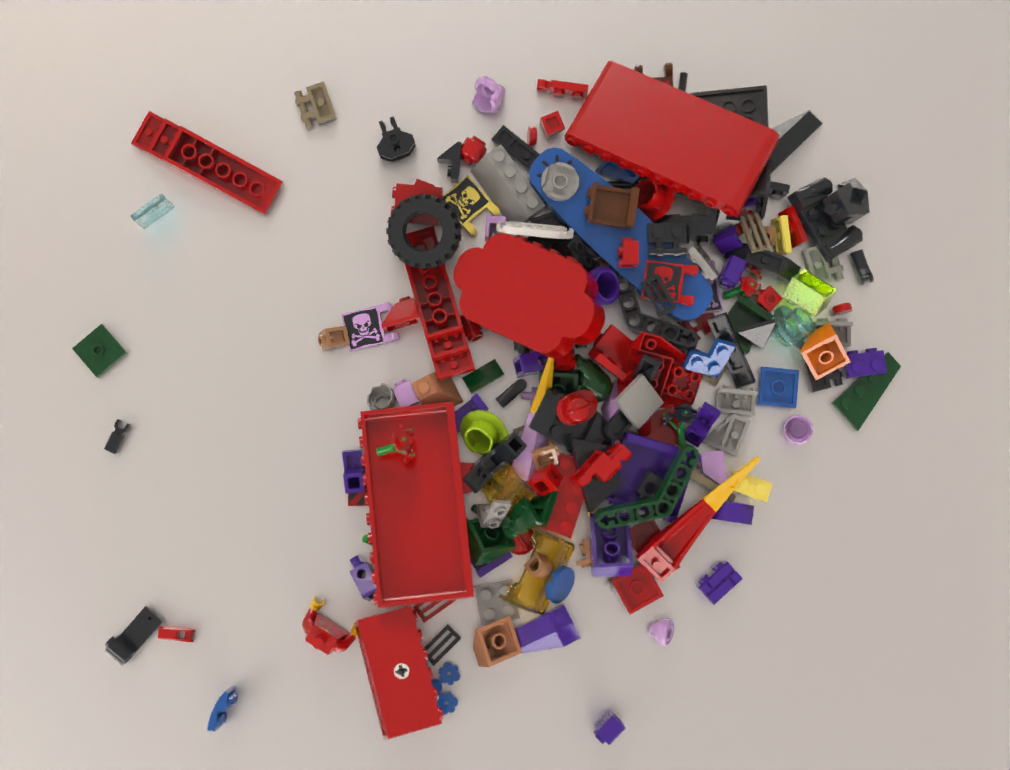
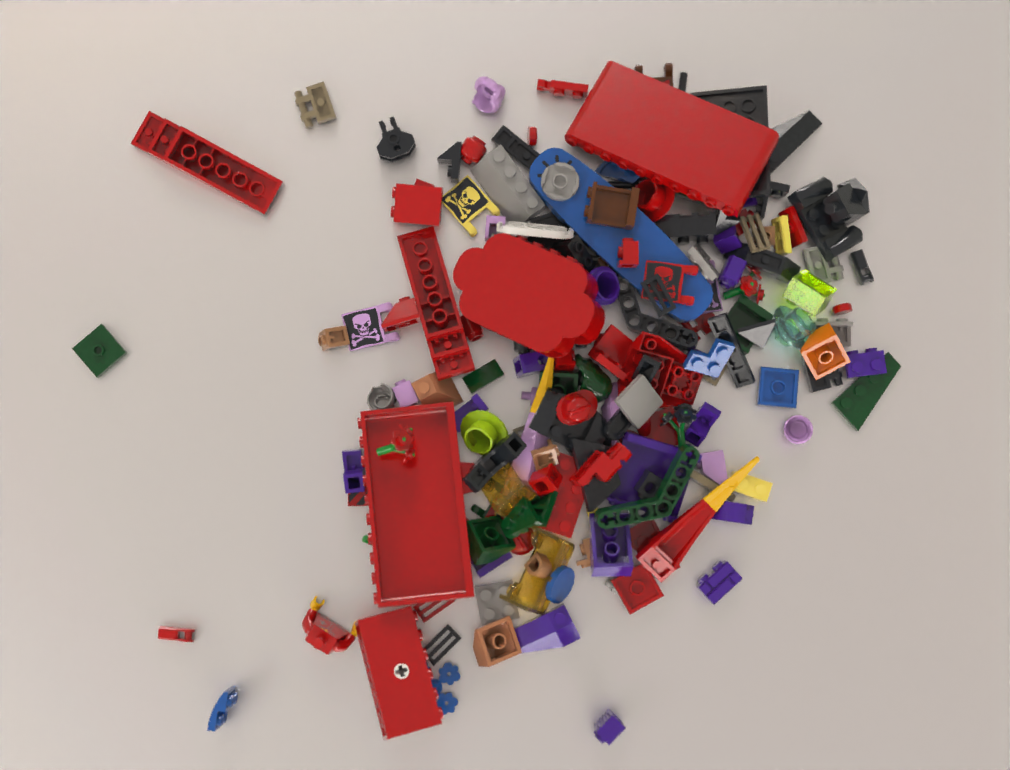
(116, 437): black bar -> none
(133, 637): black door -> none
(152, 211): clear light blue tile -> none
(364, 584): torso -> none
(398, 224): black tyre -> none
(492, 514): light grey bracket -> none
(511, 393): black bar -> none
(551, 124): red panel -> none
(662, 631): lavender brick -> none
(666, 234): black plate -> none
(728, 434): light grey wing -> none
(736, 401): light grey bracket -> none
(769, 299): red bracket -> none

